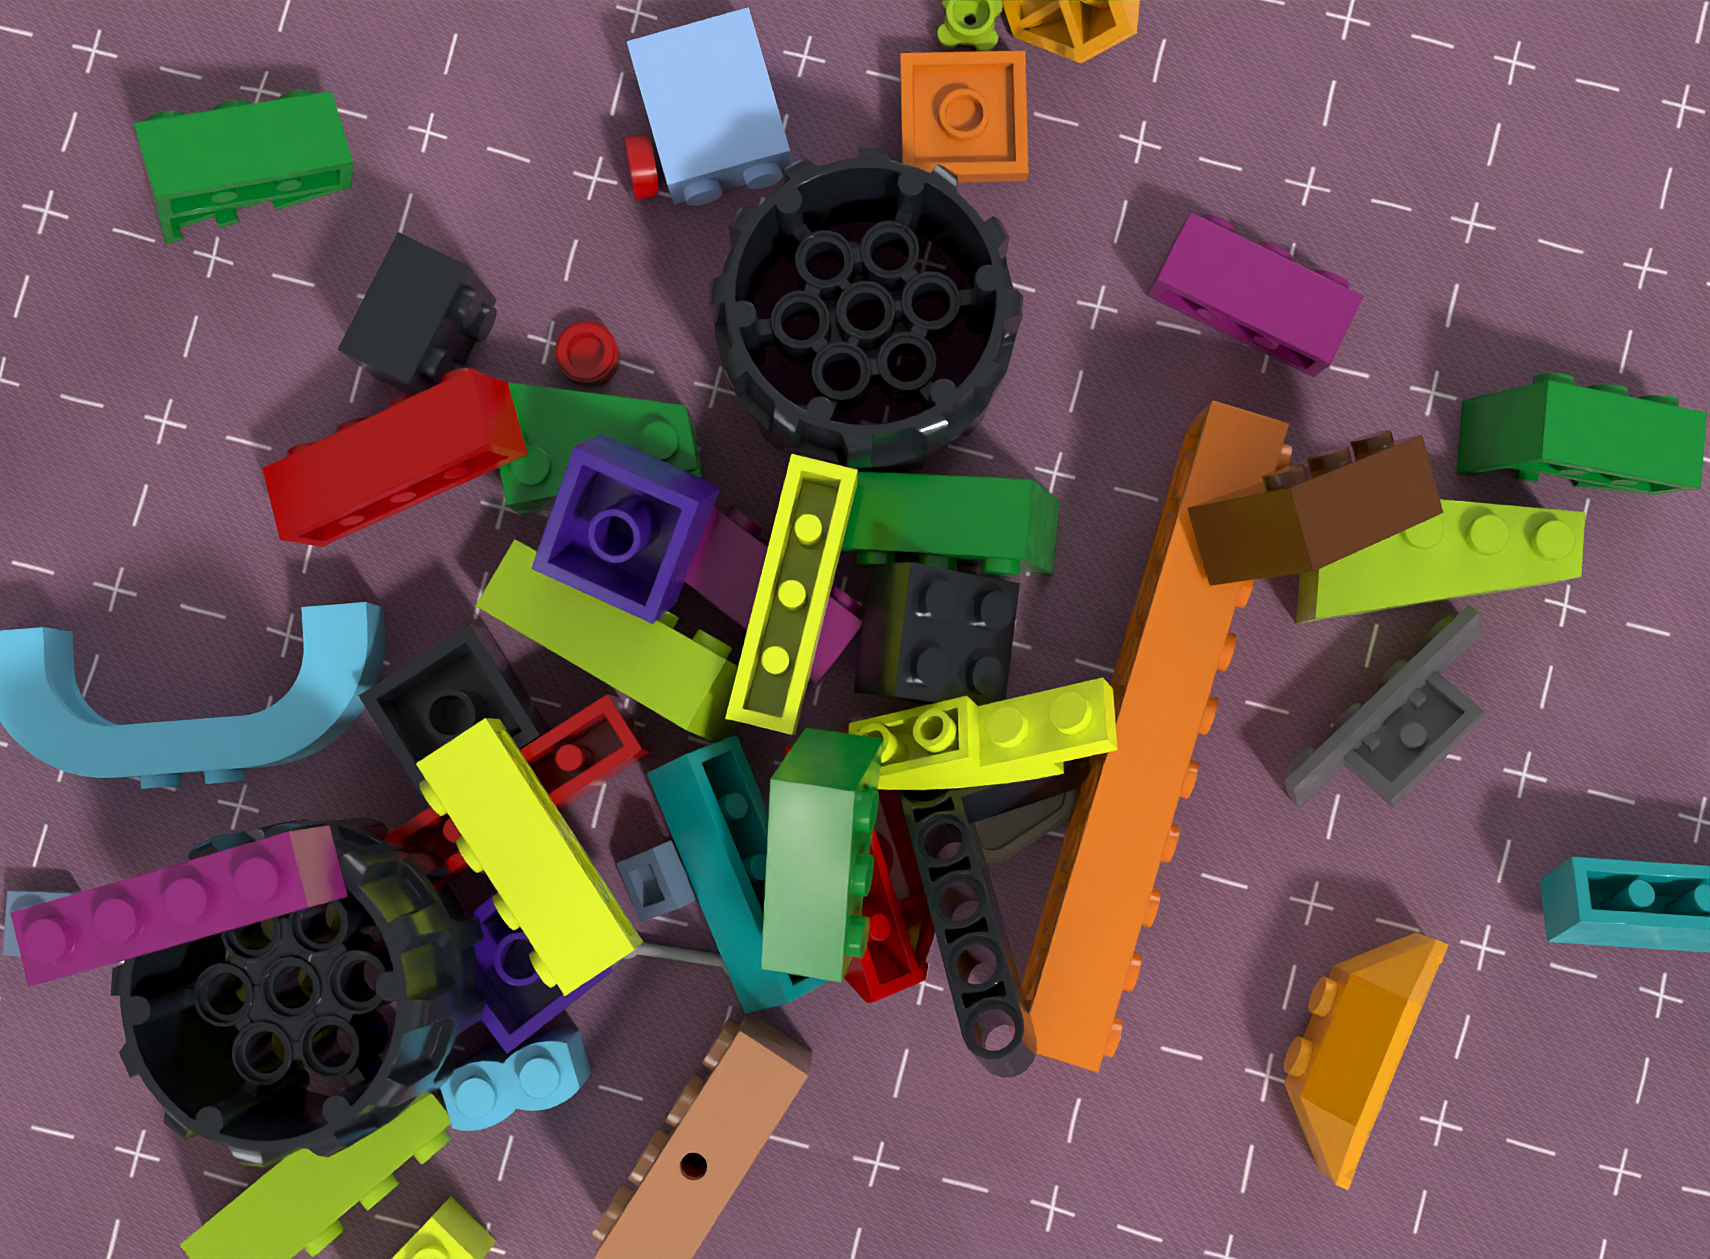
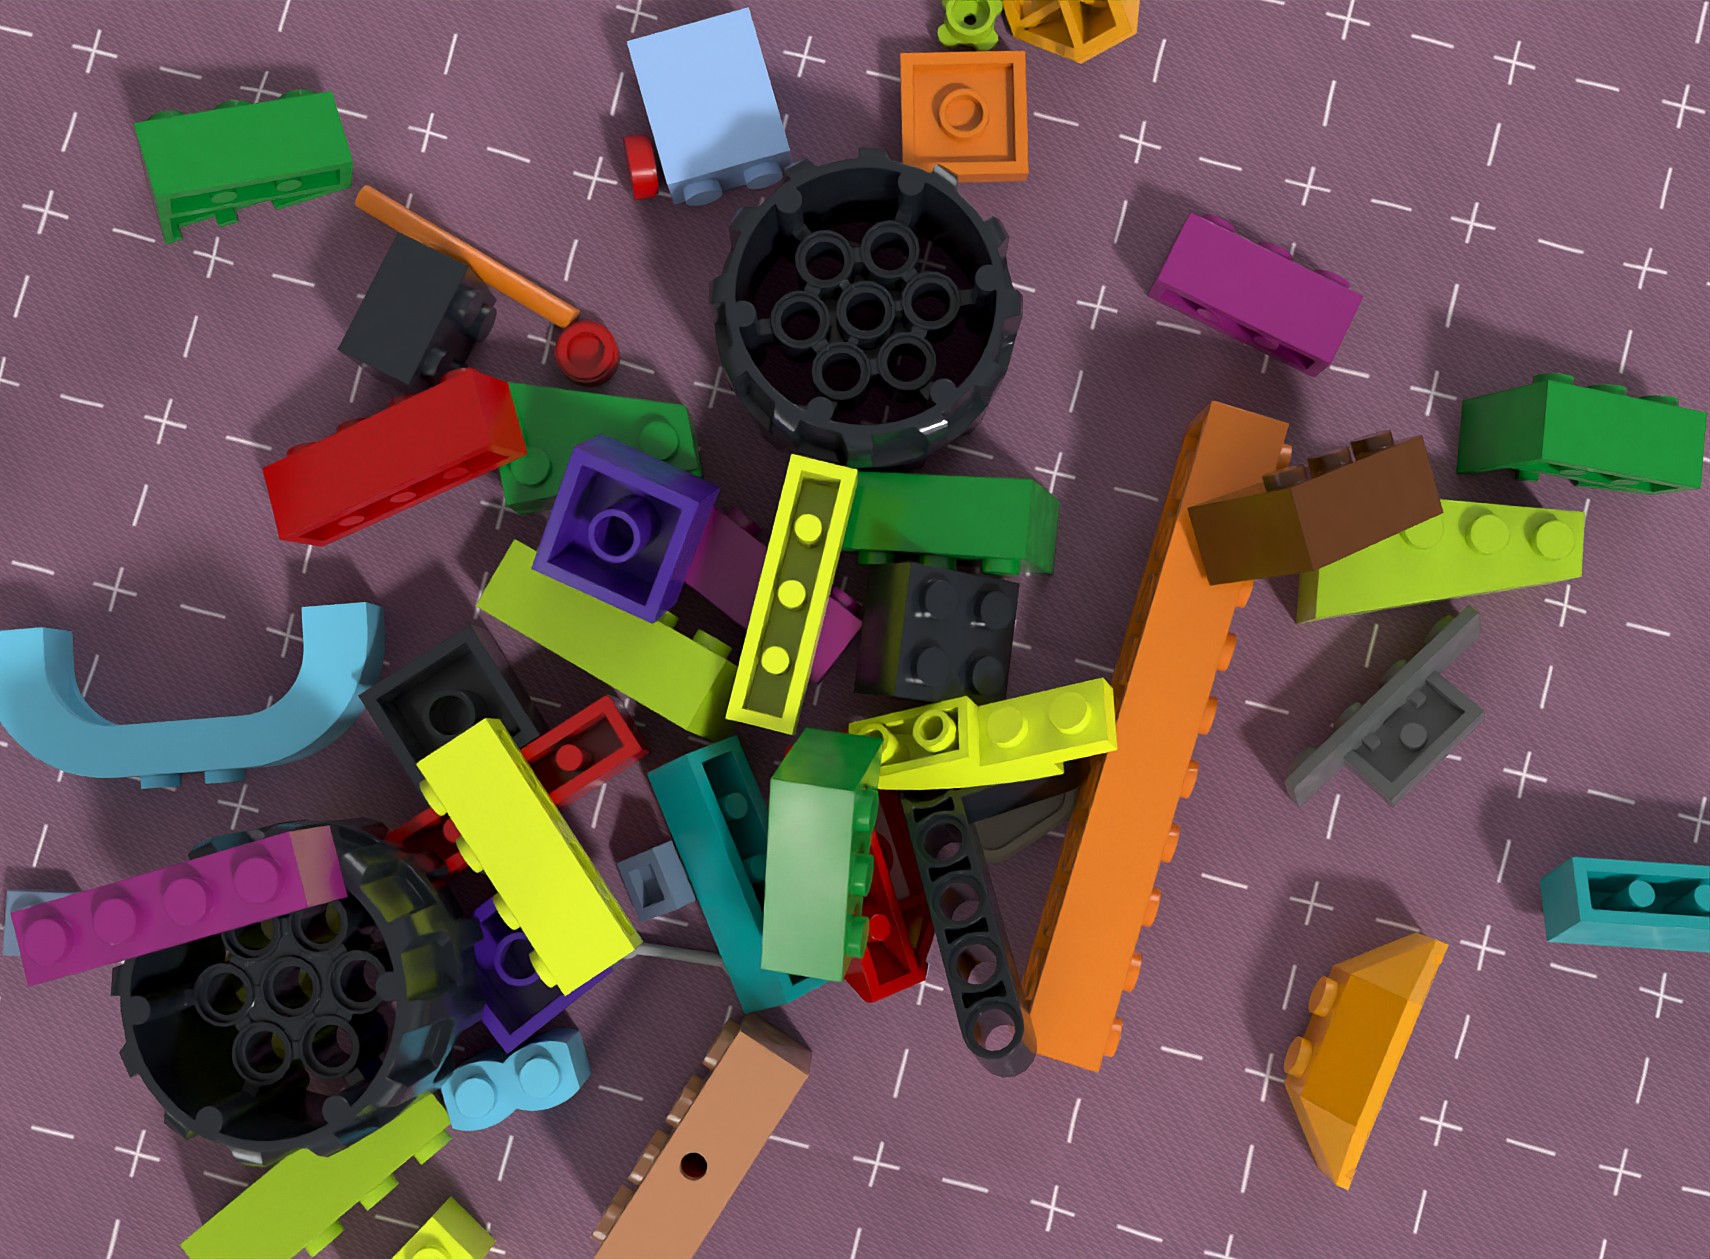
(483, 266): none -> orange bar

